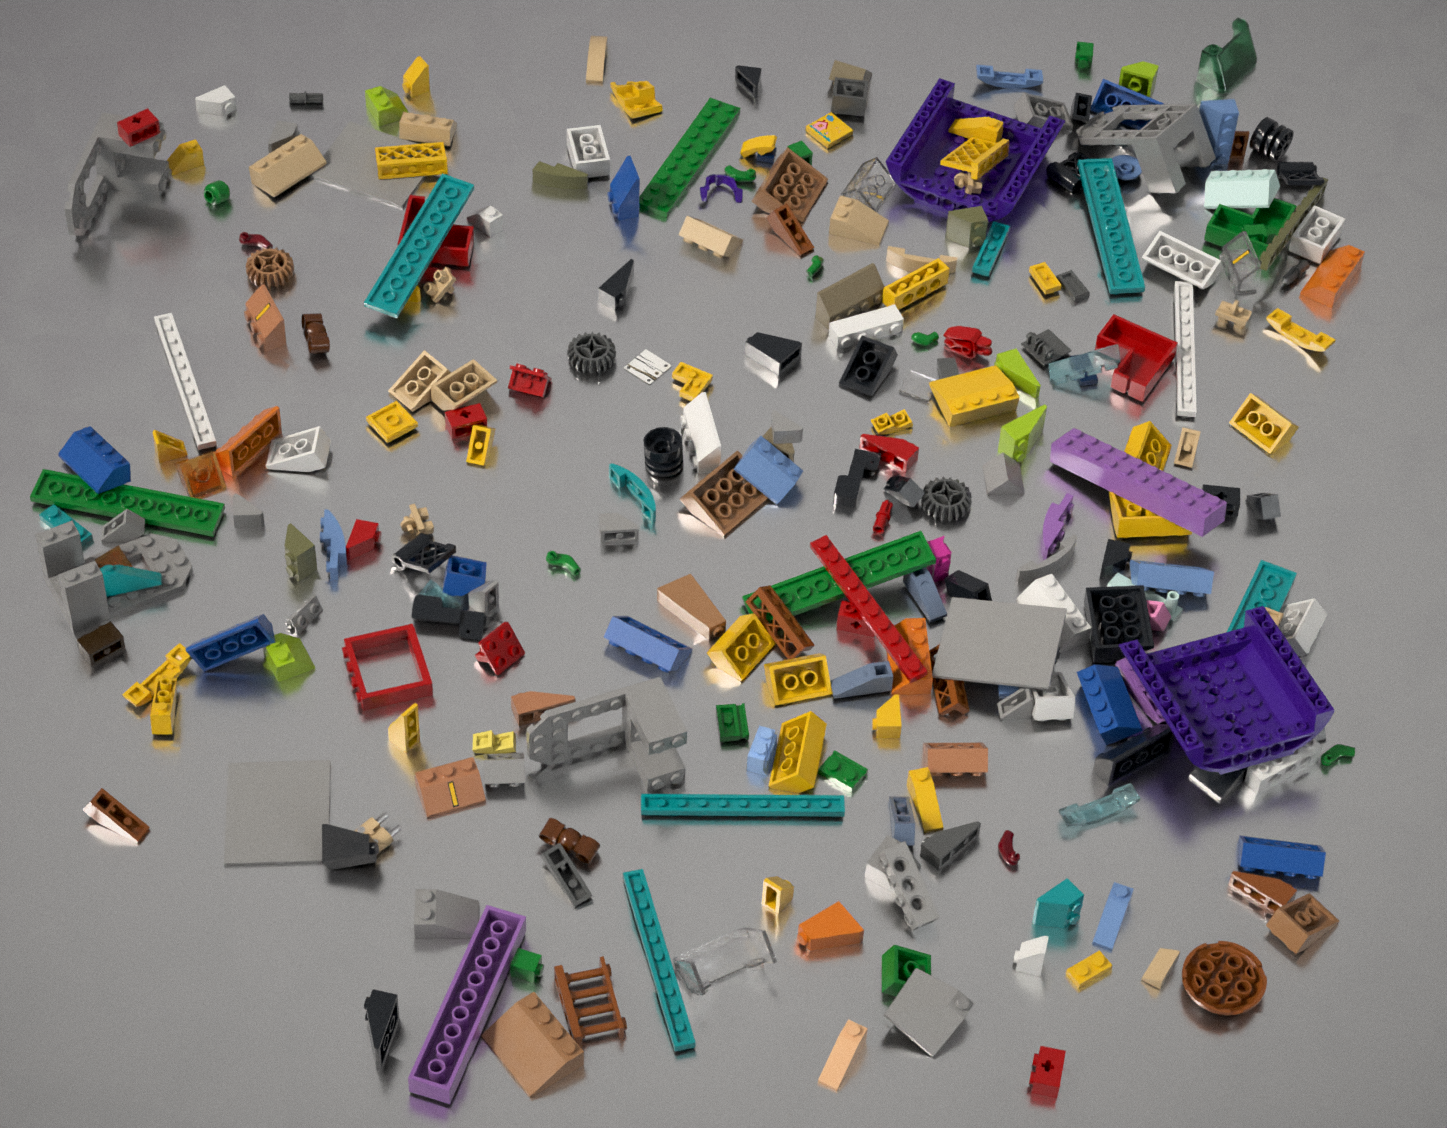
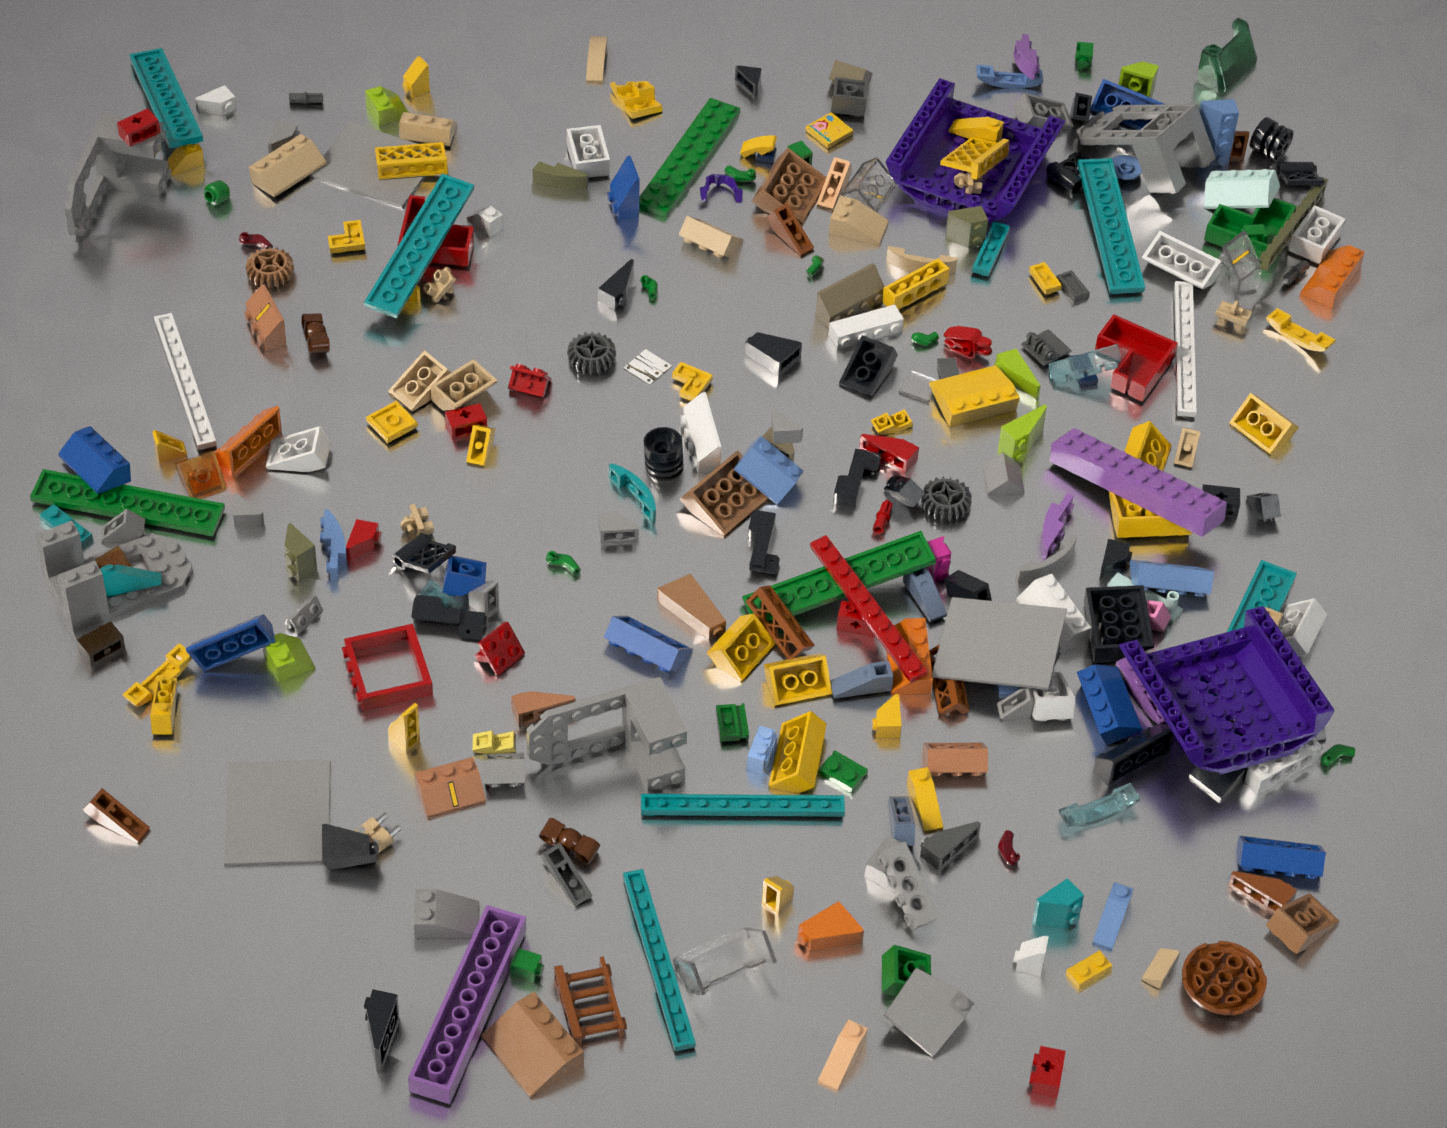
(166, 97): none -> teal plate
(350, 241): none -> yellow plate
(651, 285): none -> green arm
(761, 531): none -> black piece
(835, 183): none -> light nougat slope
(1026, 57): none -> medium lavender slope

